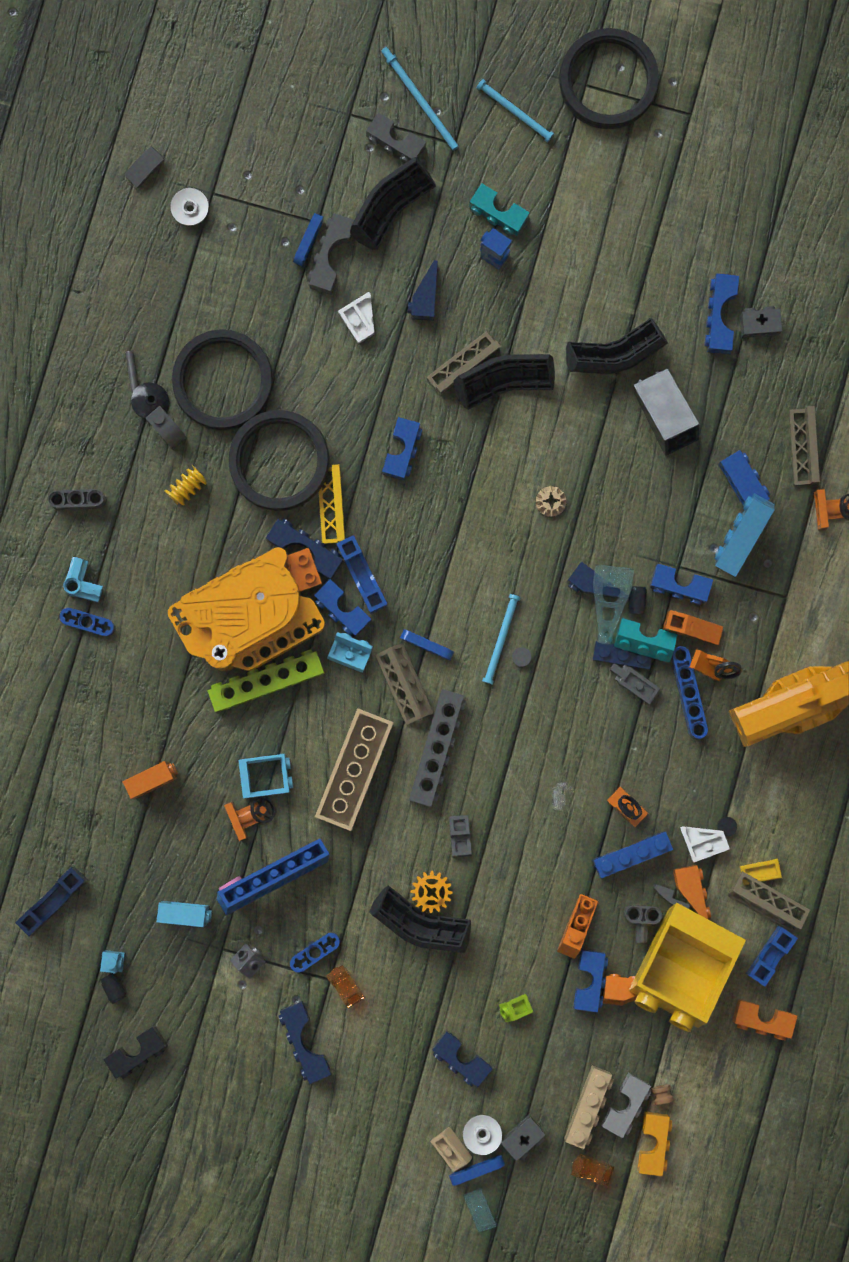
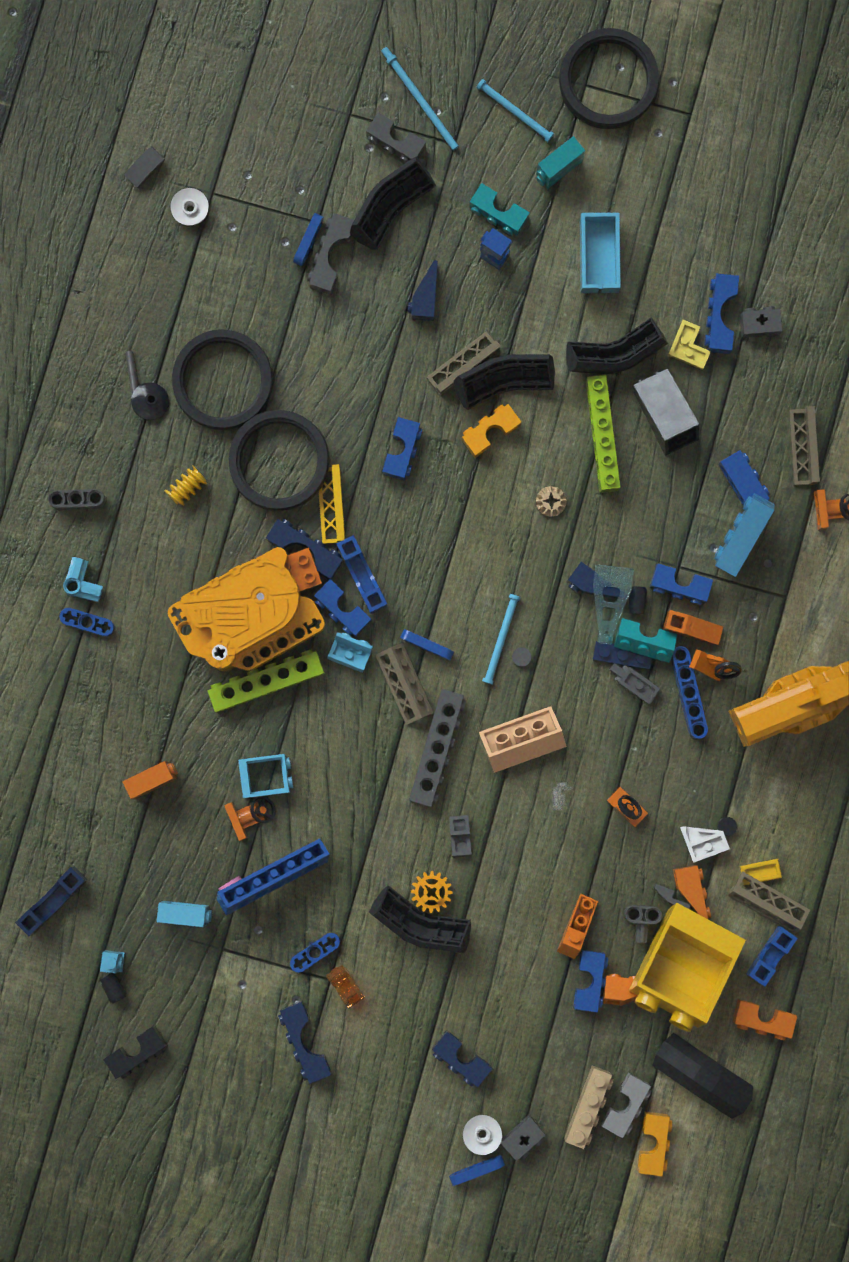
(166, 427): dark grey brick -> none
(248, 960): flat silver brick -> none
(354, 769): tan brick -> none
(359, 318): white wing -> none
(451, 1149): tan slope -> none
(480, 1210): clear light blue slope -> none
(503, 419): none -> light orange arch
(515, 1008): lime bracket -> none
(522, 739): none -> light nougat slope
(560, 162): none -> teal brick
(592, 1169): clear orange brick -> none
(600, 252): none -> medium azure piece
(602, 434): none -> lime brick
(632, 855): blue arch -> none
(662, 1094): medium nougat wheel -> none
(685, 350): none -> light yellow plate
(703, 1076): none -> black piece

